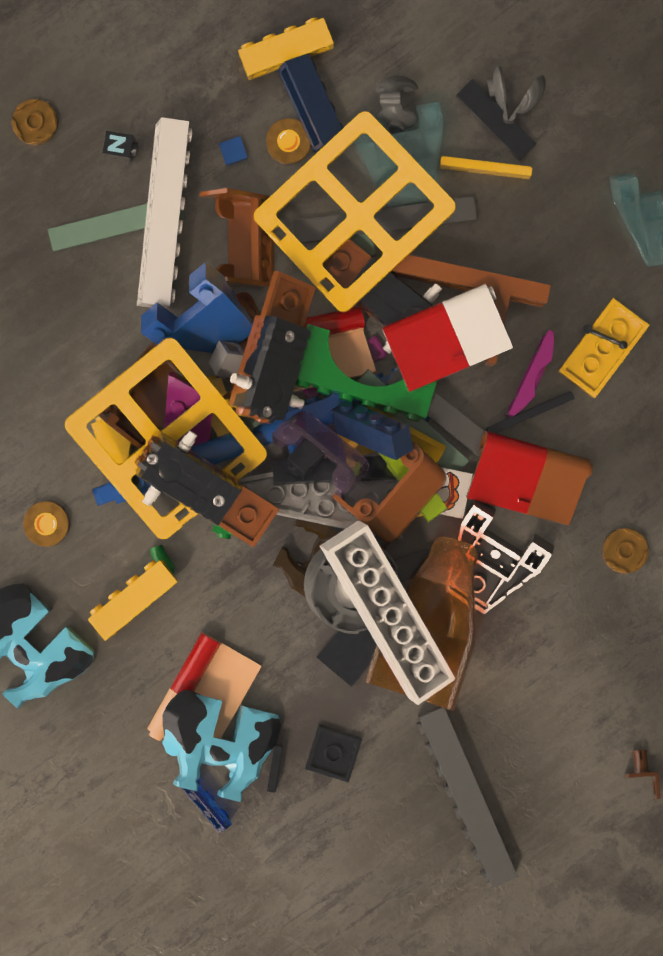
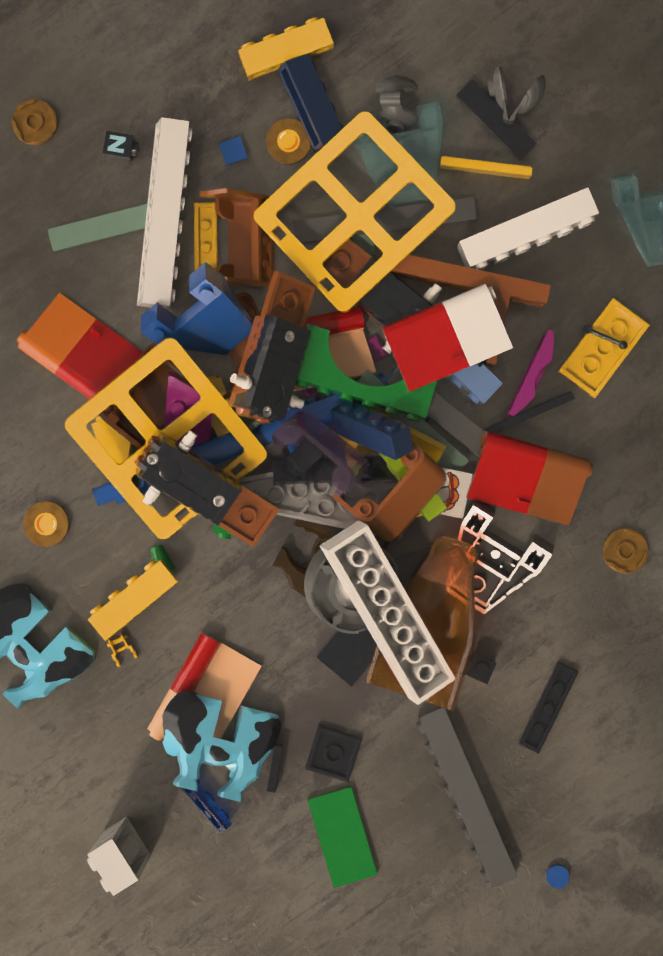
(77, 347): none -> door
(118, 856): none -> white brick
(123, 638): none -> yellow piece
(205, 234): none -> yellow tile
(226, 359): light grey brick -> none
(342, 836): none -> green tile
(477, 381): none -> medium blue wedge
(480, 668): none -> black brick
(528, 229): none -> white brick
(548, 707): none -> black tile
(557, 876): none -> blue tile
(641, 770): reddish brown bracket -> none

